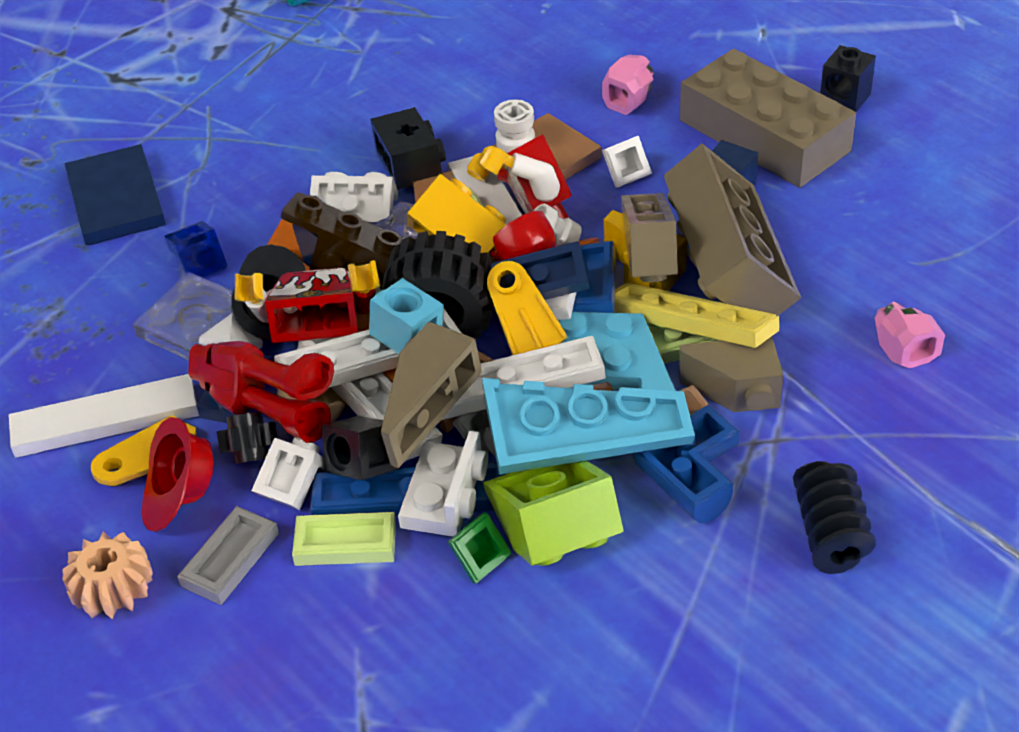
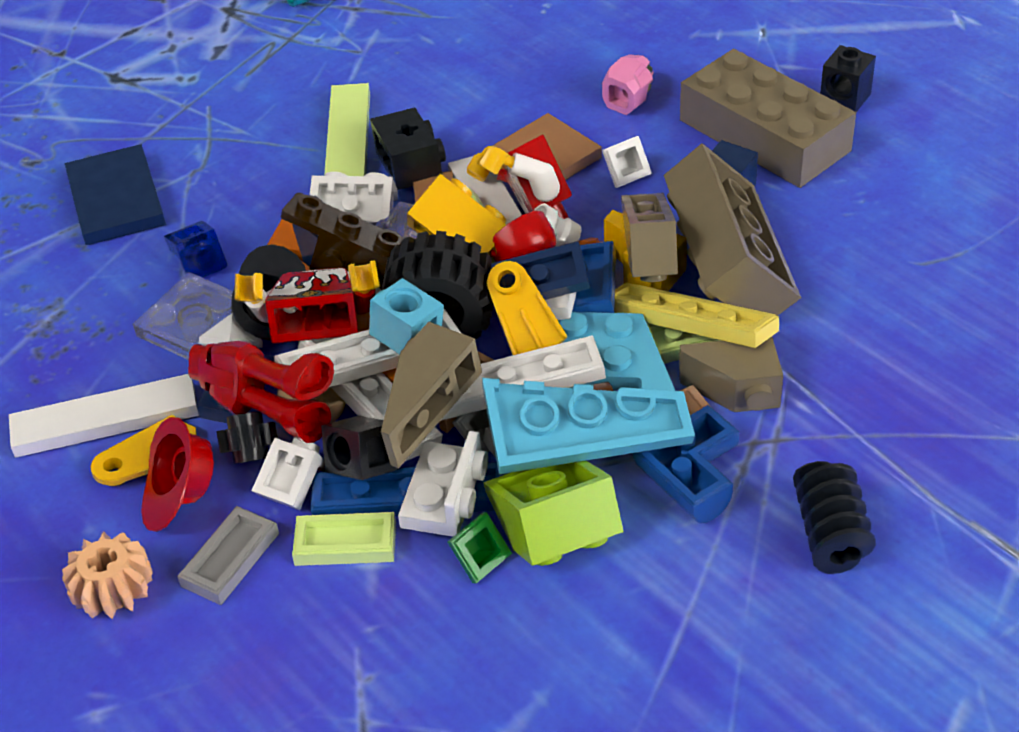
(348, 129): none -> yellowish green tile
(514, 124): white wheel -> none
(908, 335): bright pink rock -> none

